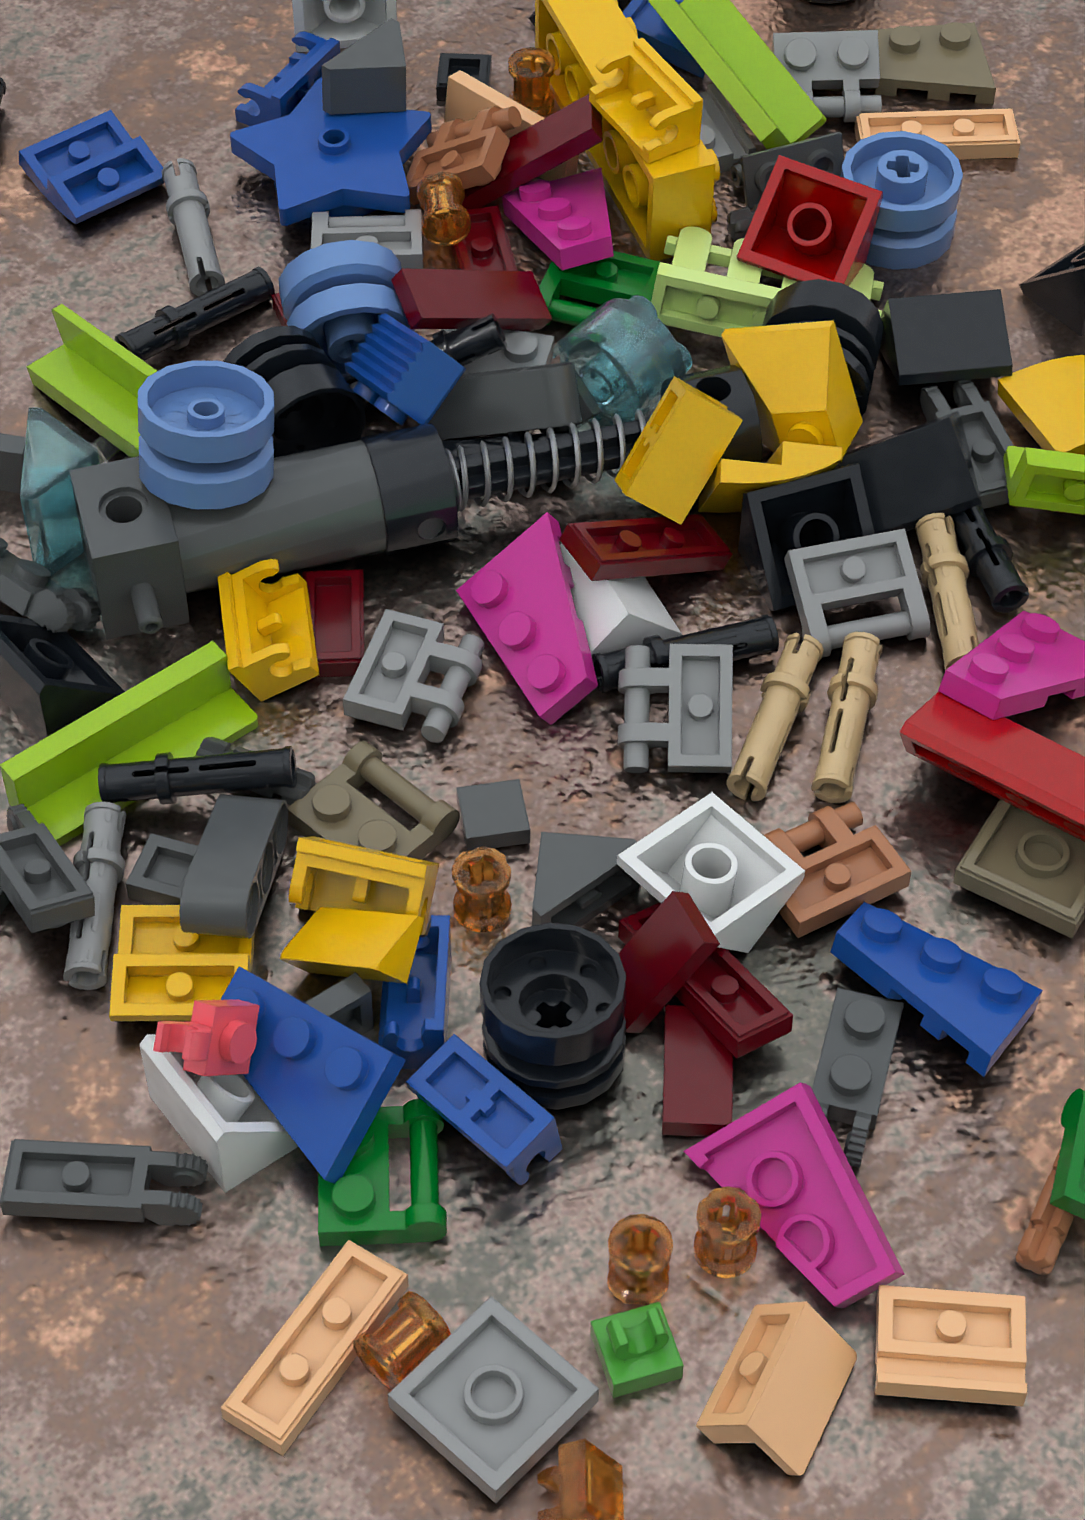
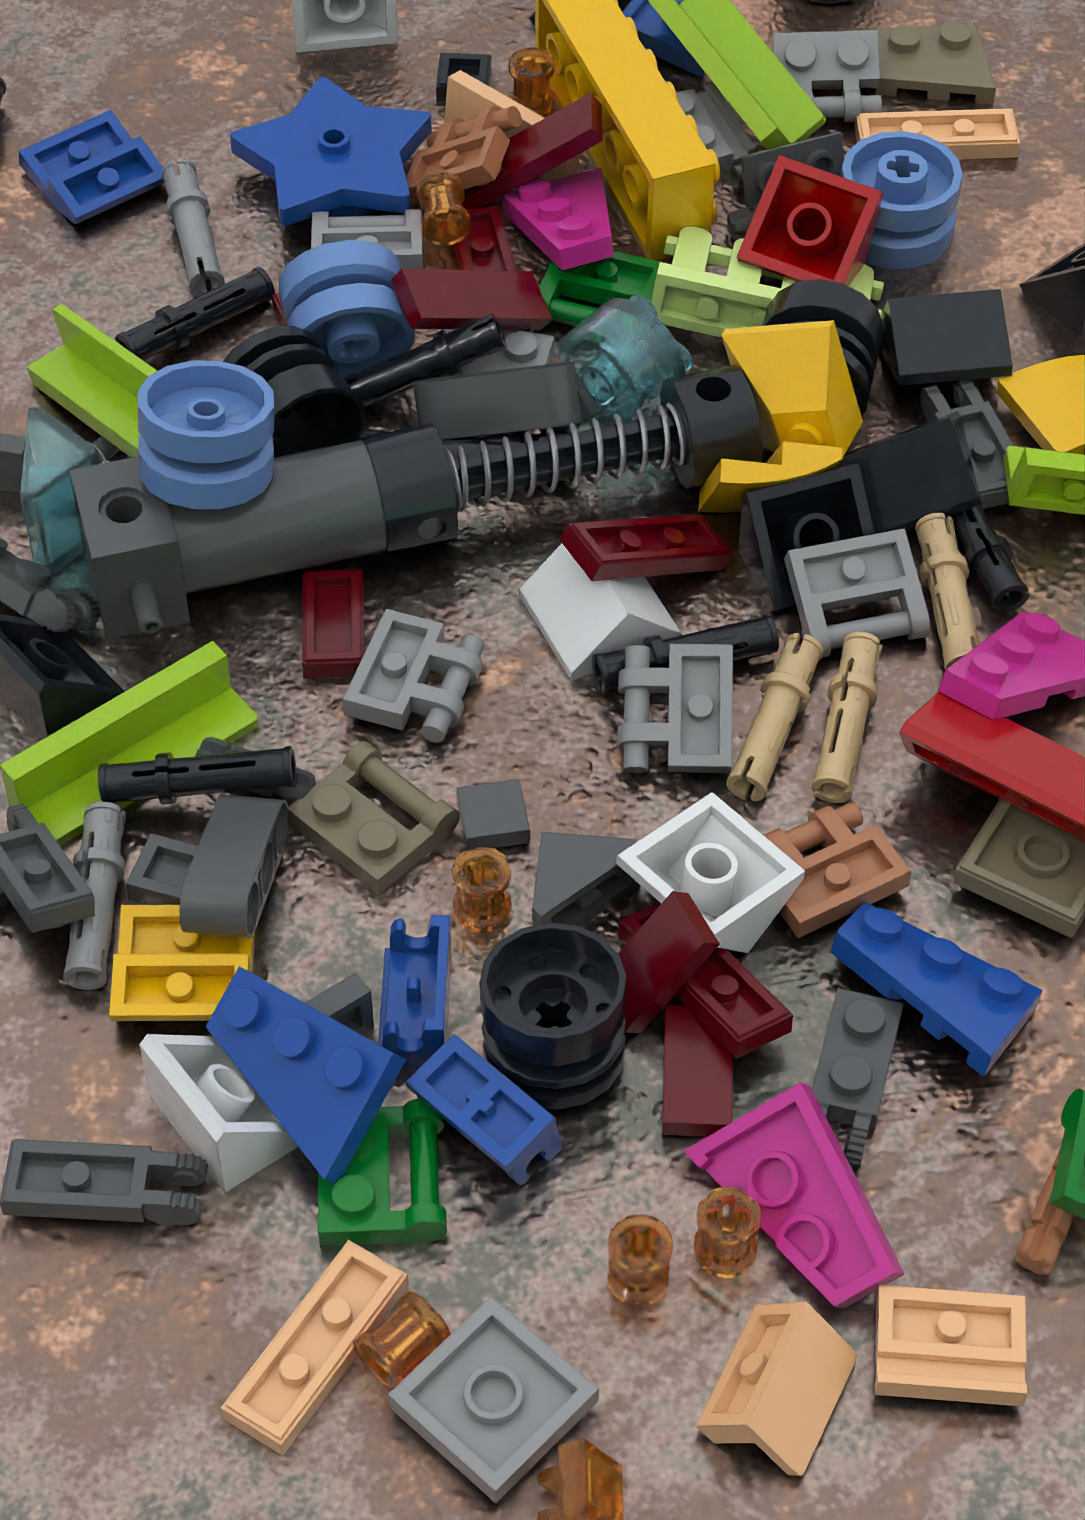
(215, 1040): coral plate -> none
(267, 629): yellow hinge -> none
(290, 84): blue hinge -> none
(356, 941): yellow slope -> none
(360, 879): yellow hinge -> none
(367, 74): dark grey slope -> none
(402, 372): blue brick -> none
(531, 619): dark pink wing -> none
(636, 1349): bright green tile -> none
(648, 102): yellow hinge -> none
(677, 450): yellow hinge -> none

